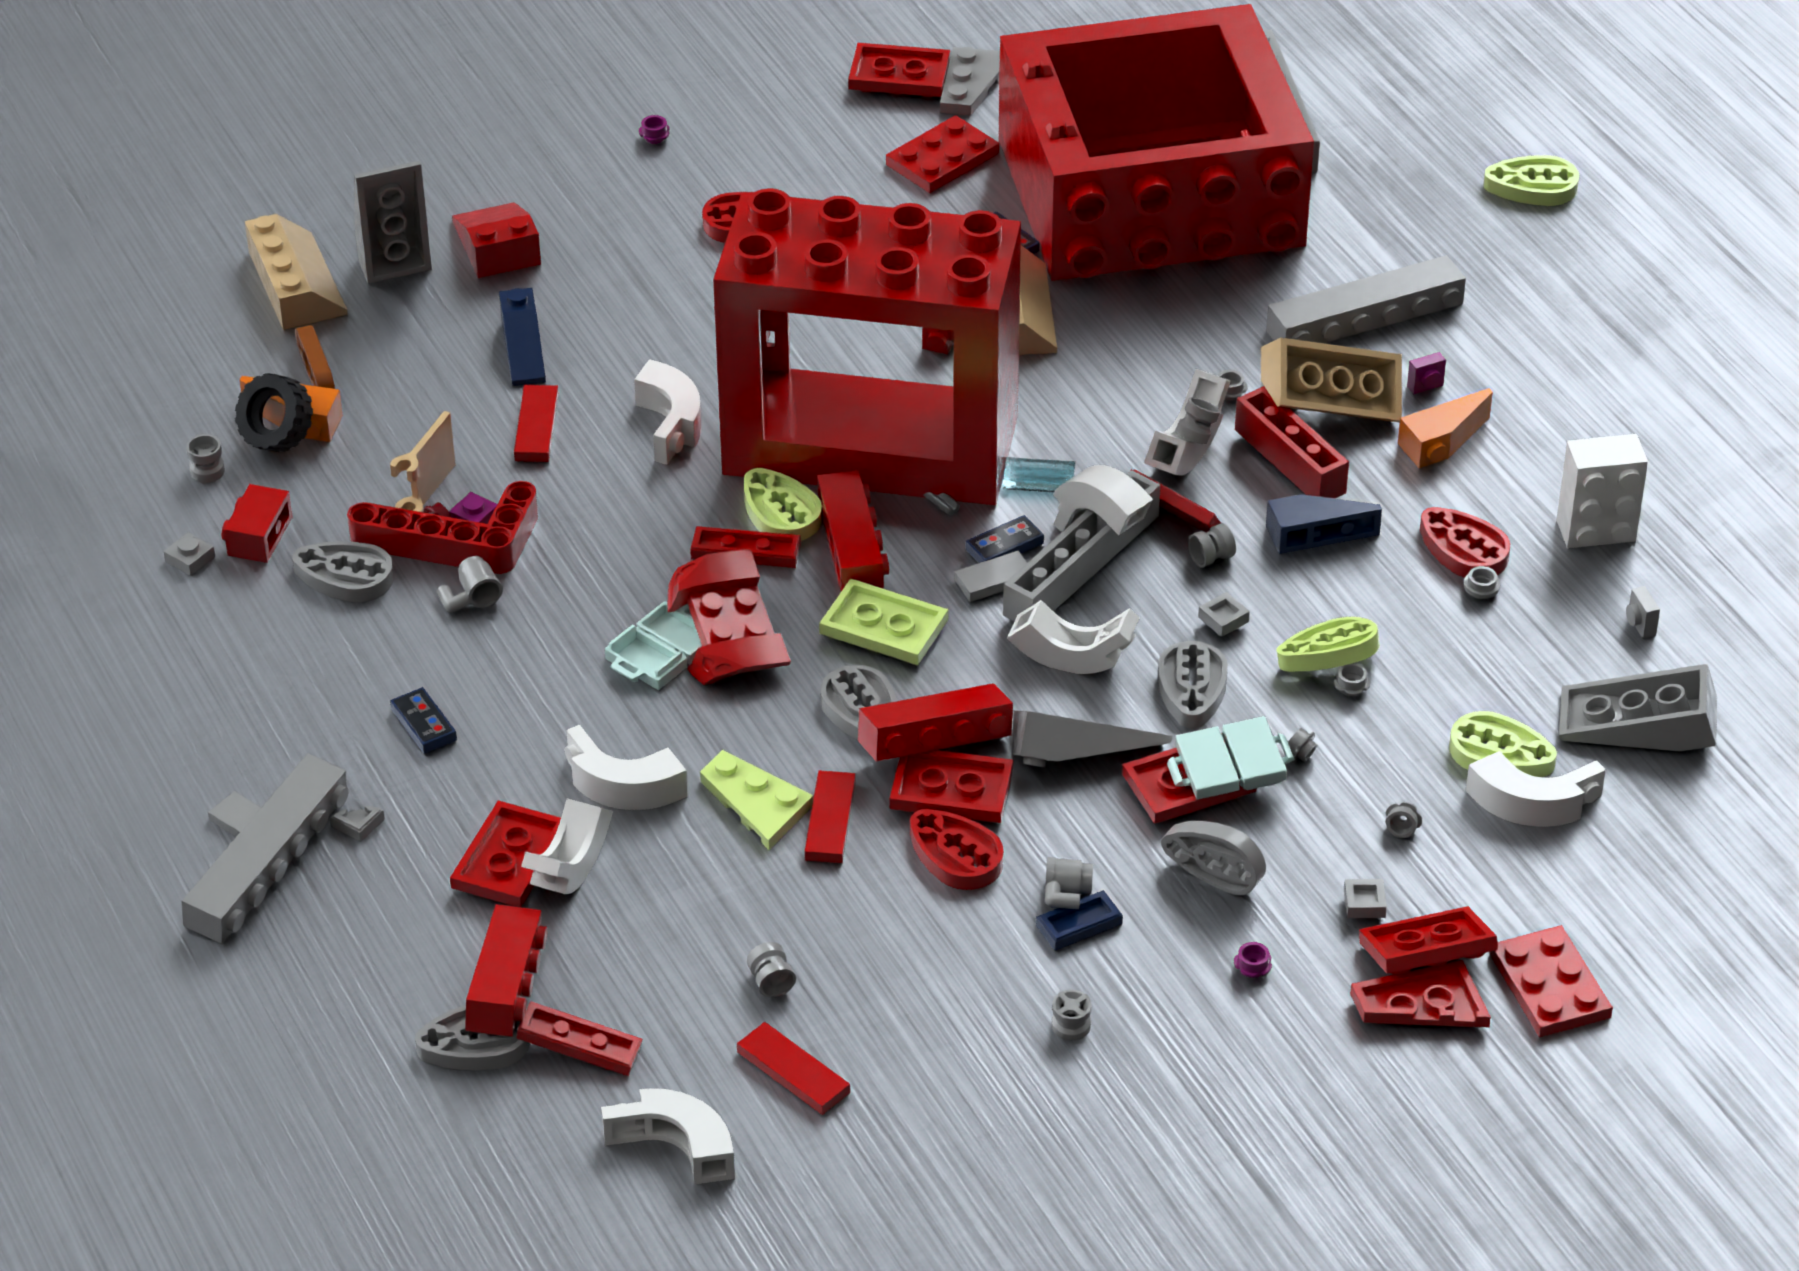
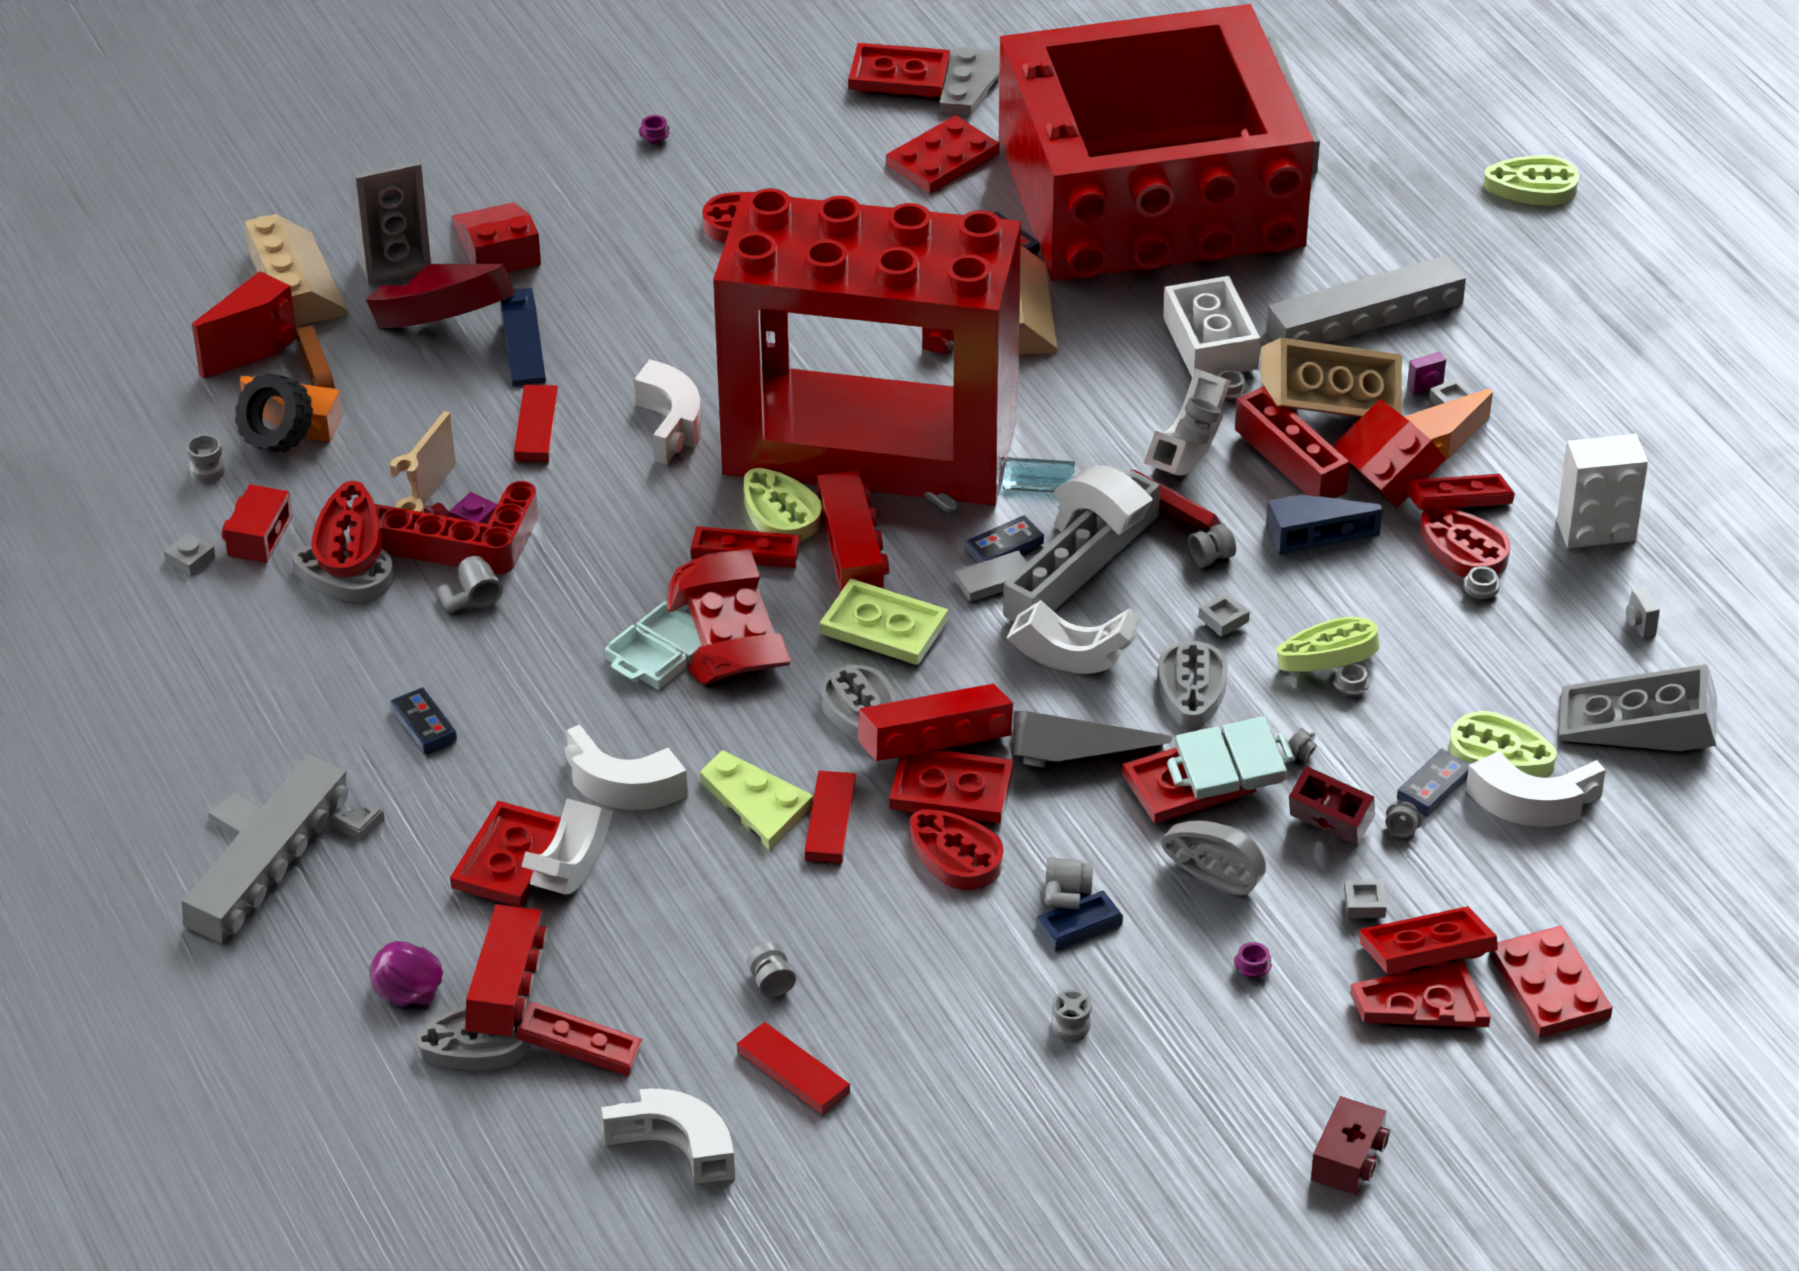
(245, 326): none -> red slope
(365, 534): none -> red piece
(405, 974): none -> magenta hair
(439, 294): none -> dark red slope
(1211, 326): none -> white brick
(1332, 805): none -> dark red brick
(1349, 1146): none -> dark red brick
(1389, 451): none -> red slope
(1434, 782): none -> tile
(1449, 391): none -> light grey plate
(1459, 491): none -> red tile

